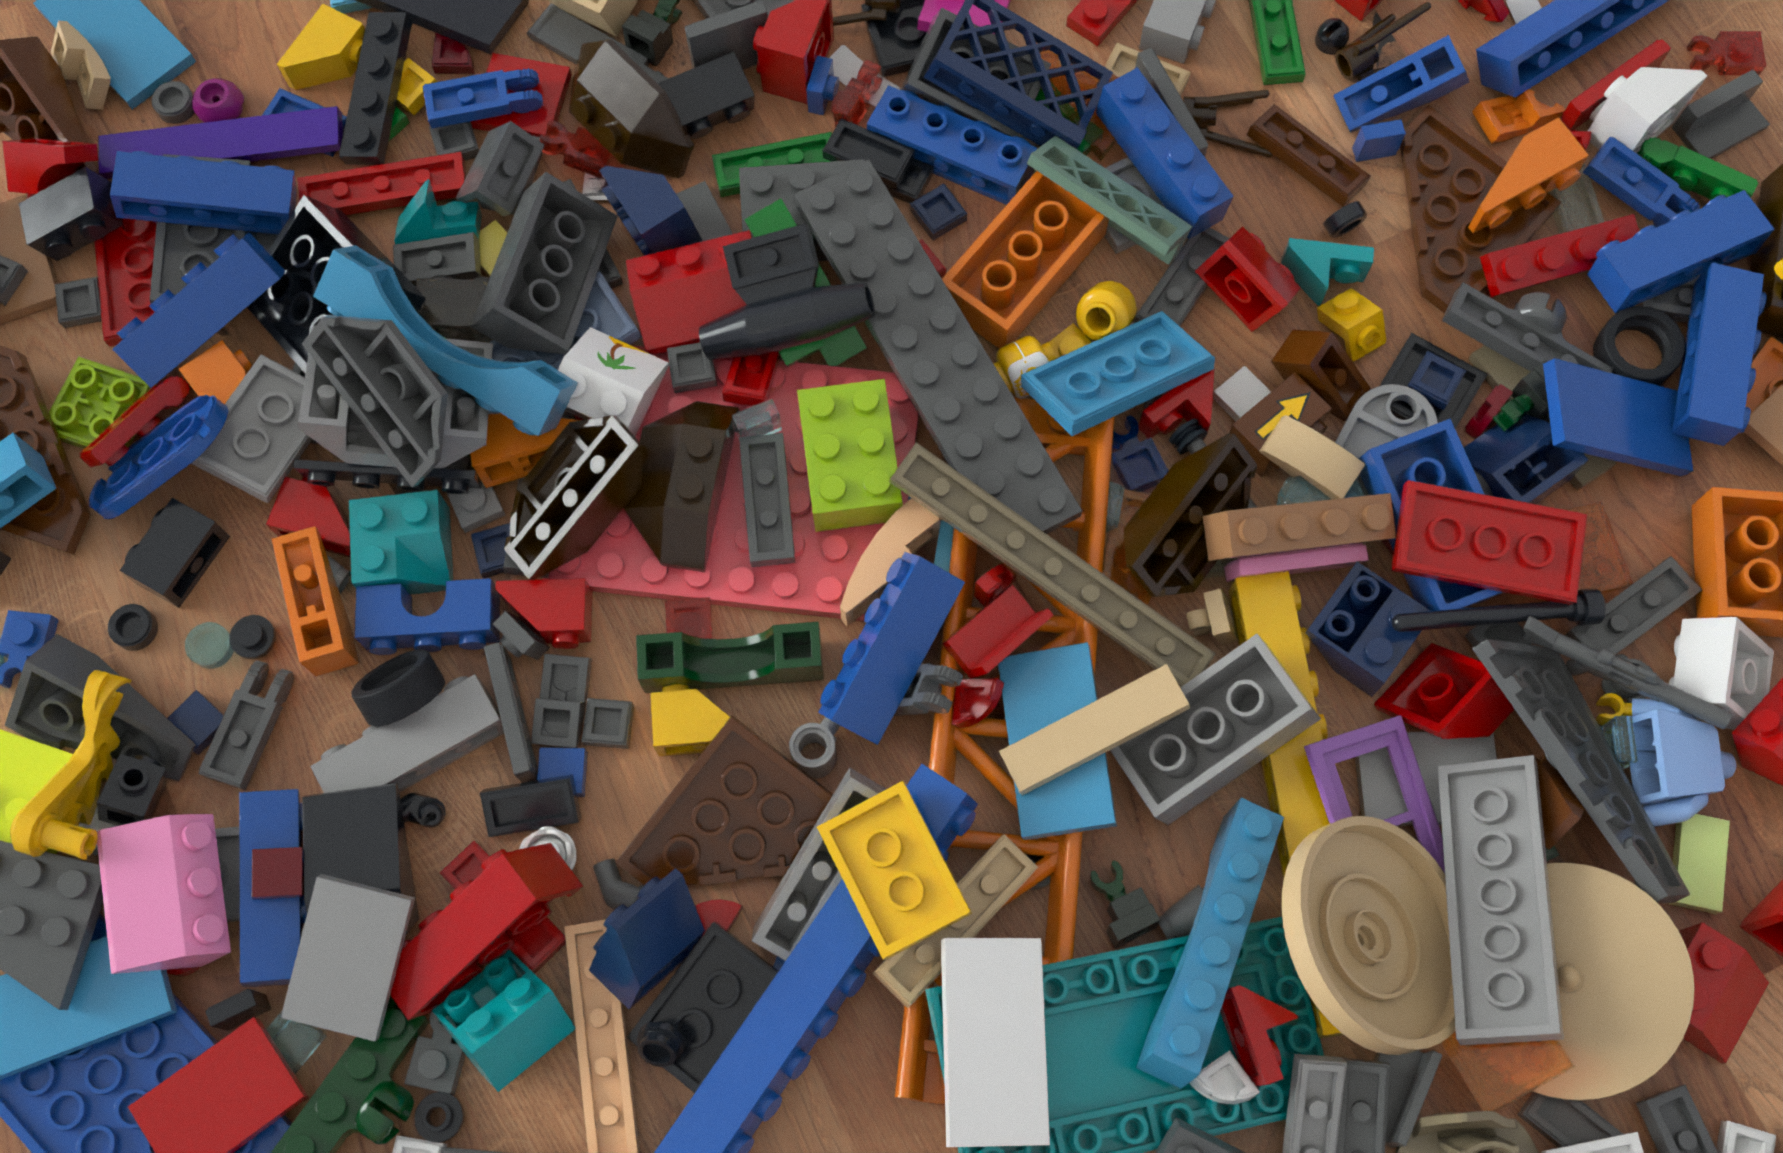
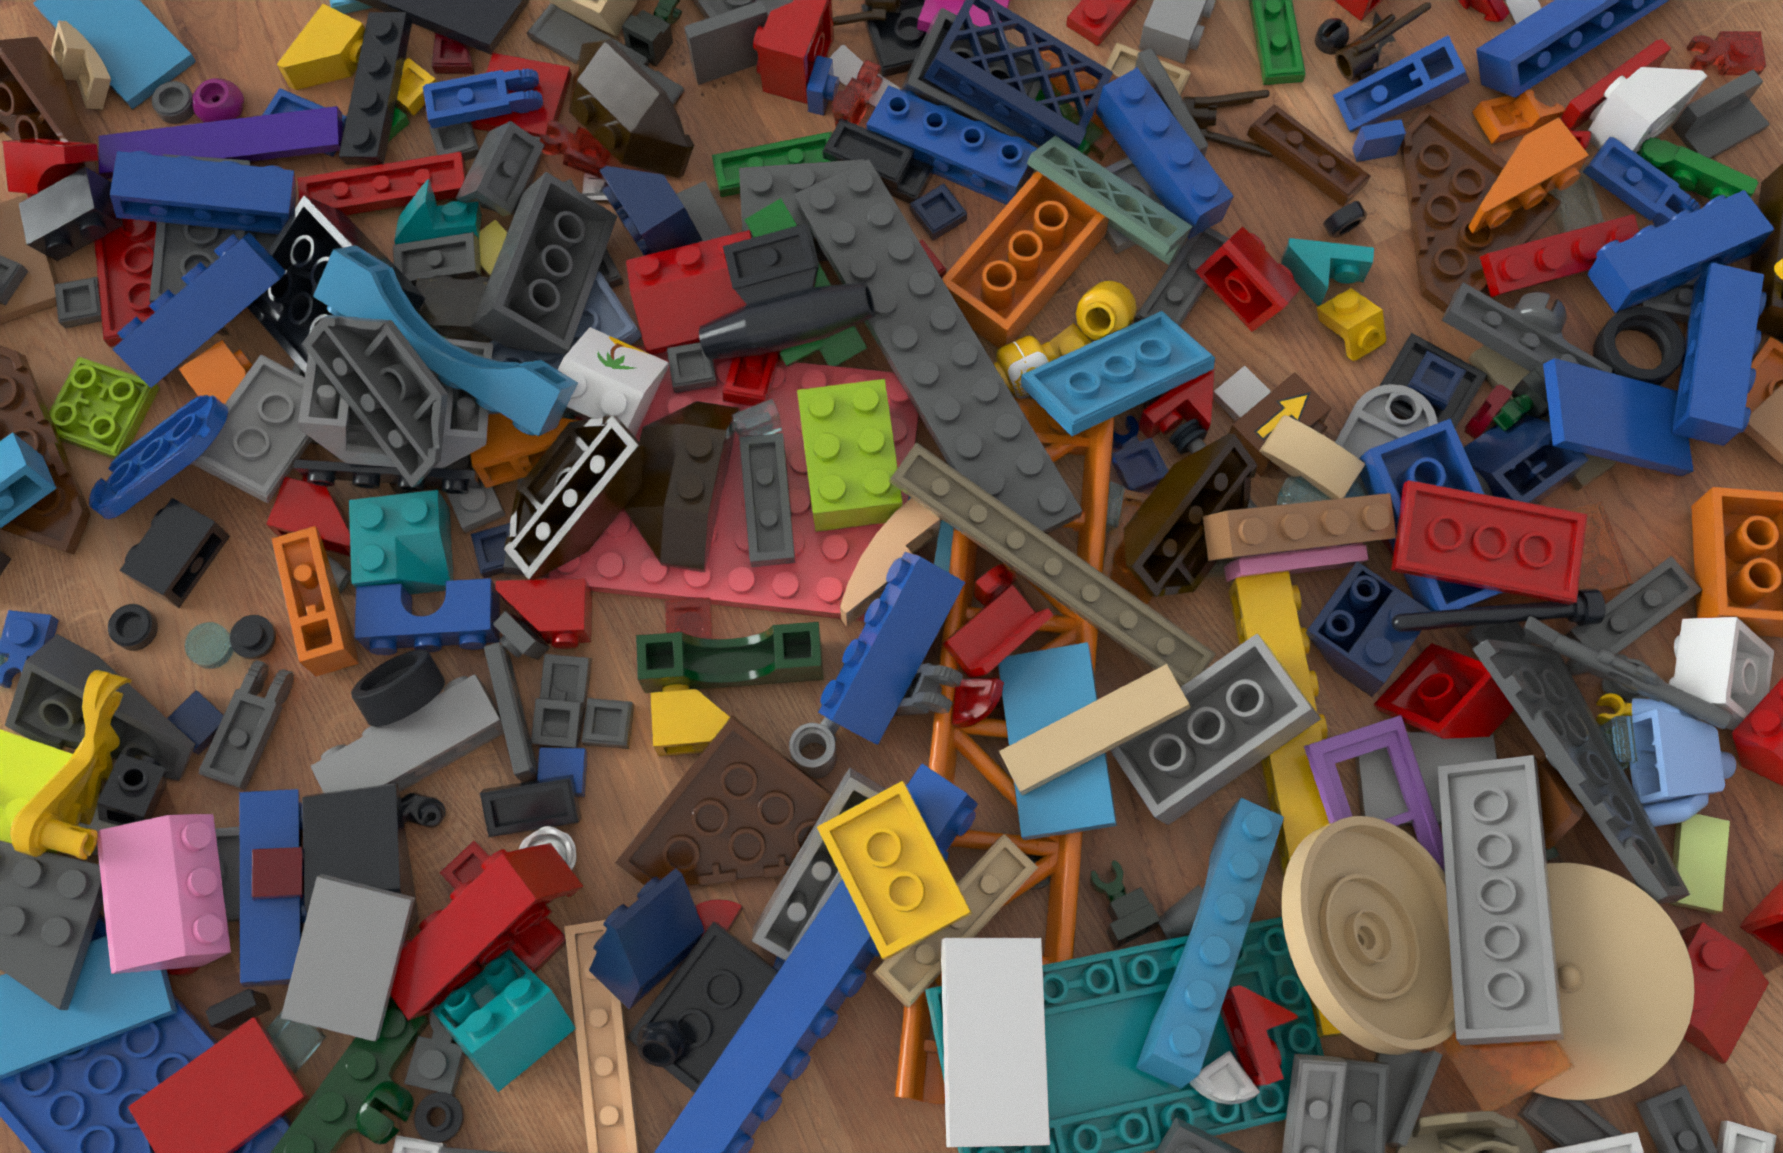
(138, 419): red hinge -> none
(612, 887): dark grey arm -> none
(710, 95): black brick -> none
(1215, 618): tan tile -> none
(1324, 367): reddish brown slope -> none

